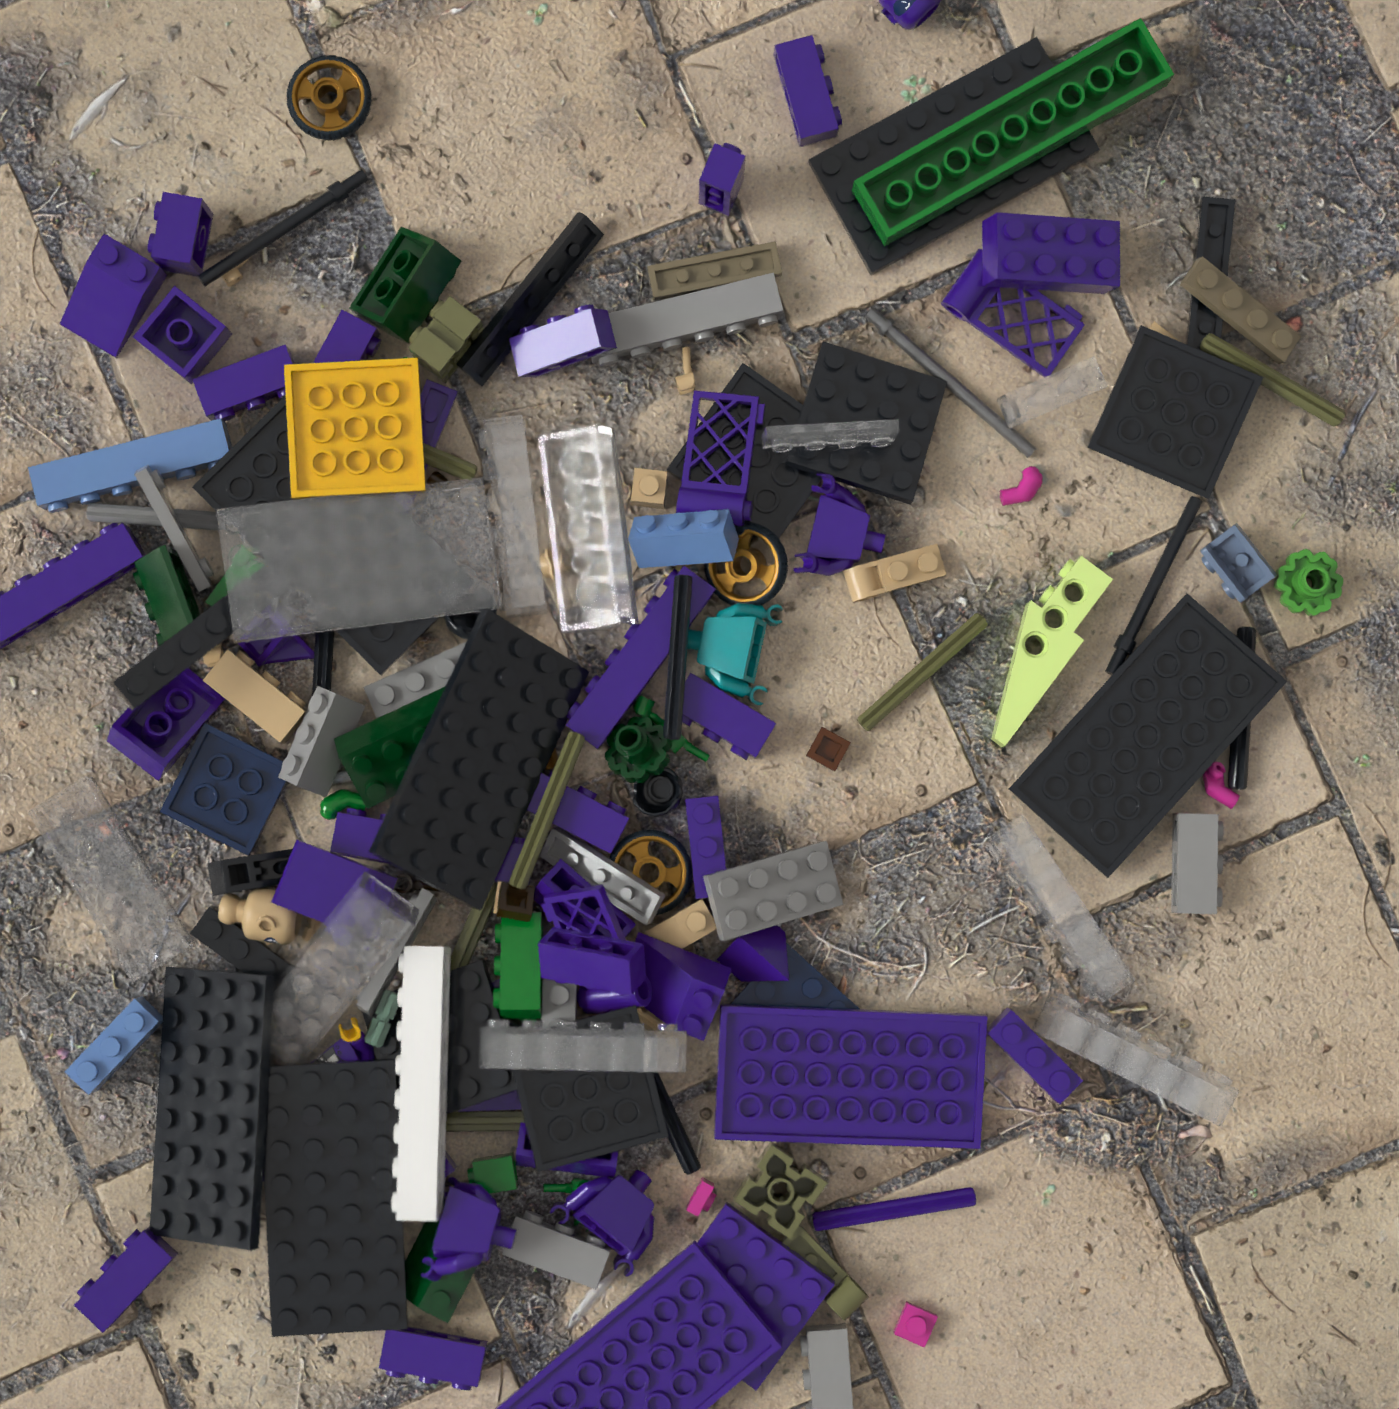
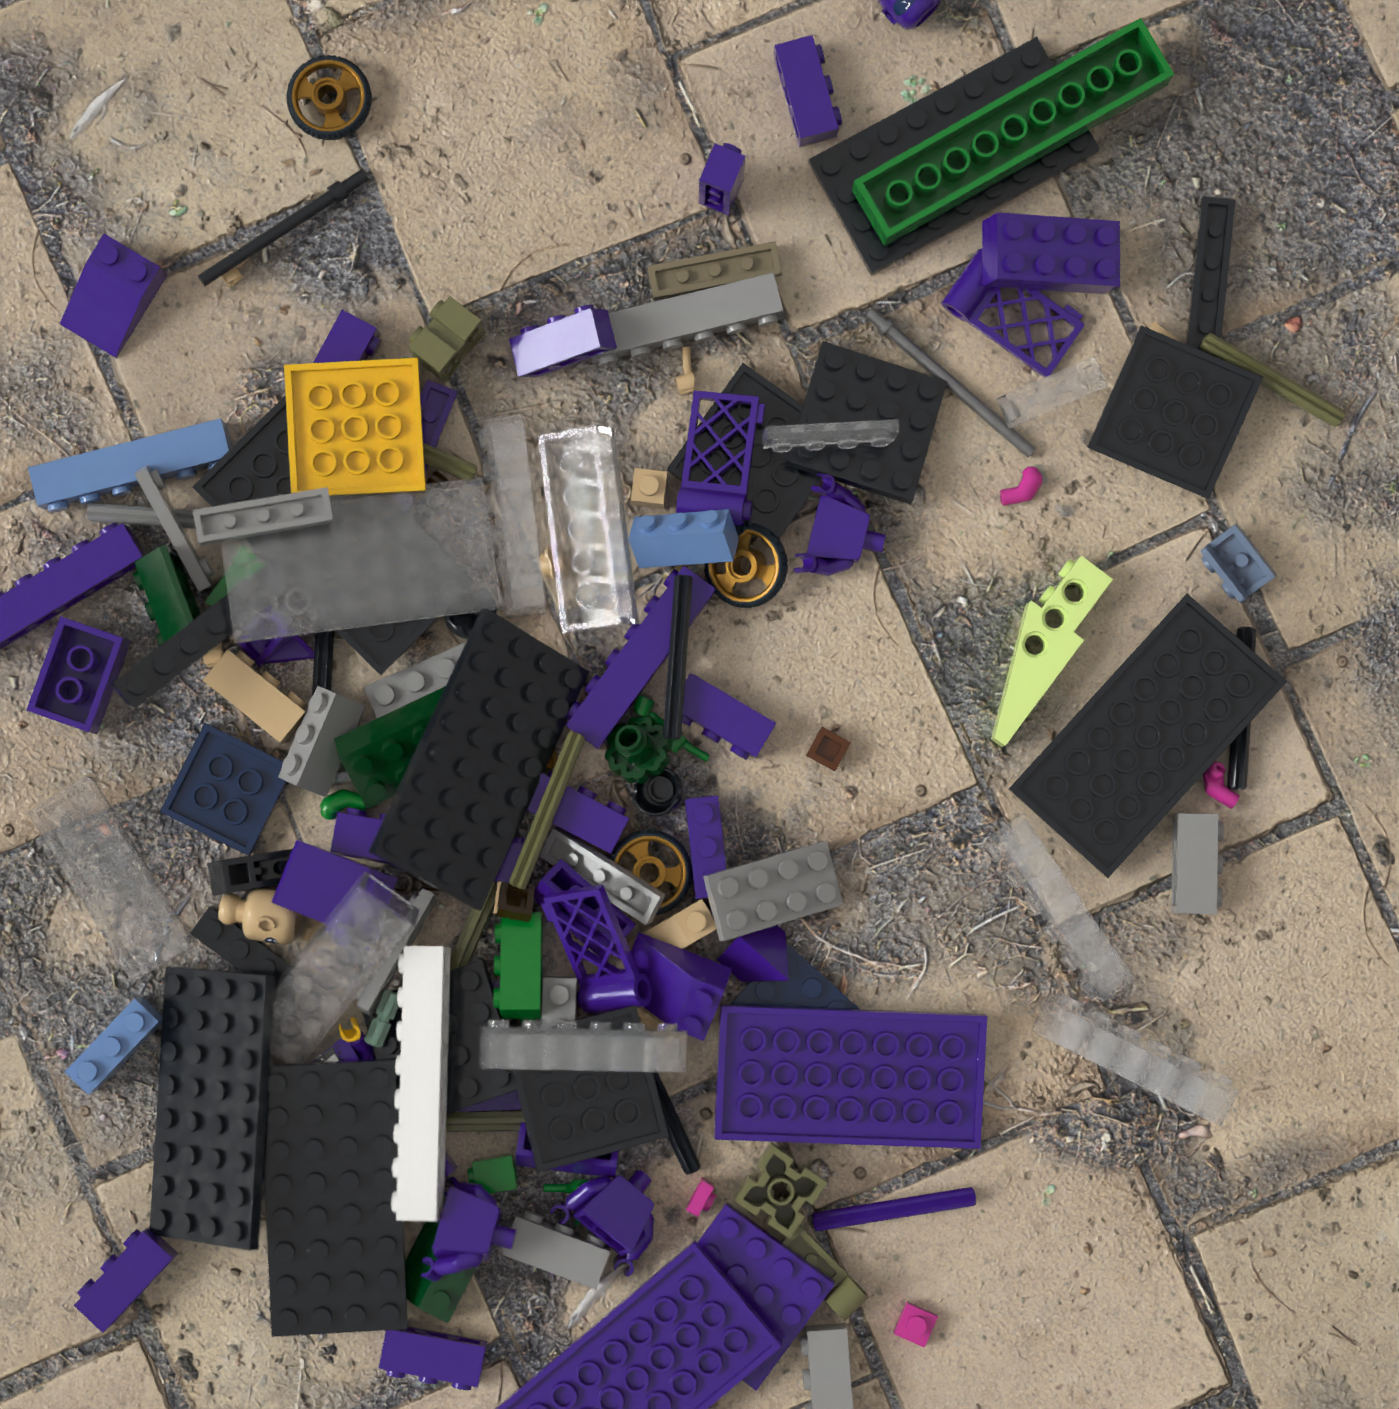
(78, 675): none -> dark purple brick
(165, 723): dark purple slope -> none
(180, 234): dark purple brick -> none
(182, 335): dark purple brick -> none
(243, 384): dark purple brick -> none
(263, 516): none -> light grey plate
(405, 284): dark green slope -> none
(530, 298): black plate -> none
(592, 961): dark purple brick -> none
(733, 646): teal torso -> none
(894, 573): tan plate -> none
(922, 671): olive axle -> none
(1033, 1056): dark purple brick -> none
(1126, 643): black bar -> none
(1240, 310): dark tan plate -> none
(1296, 592): bright green plant -> none

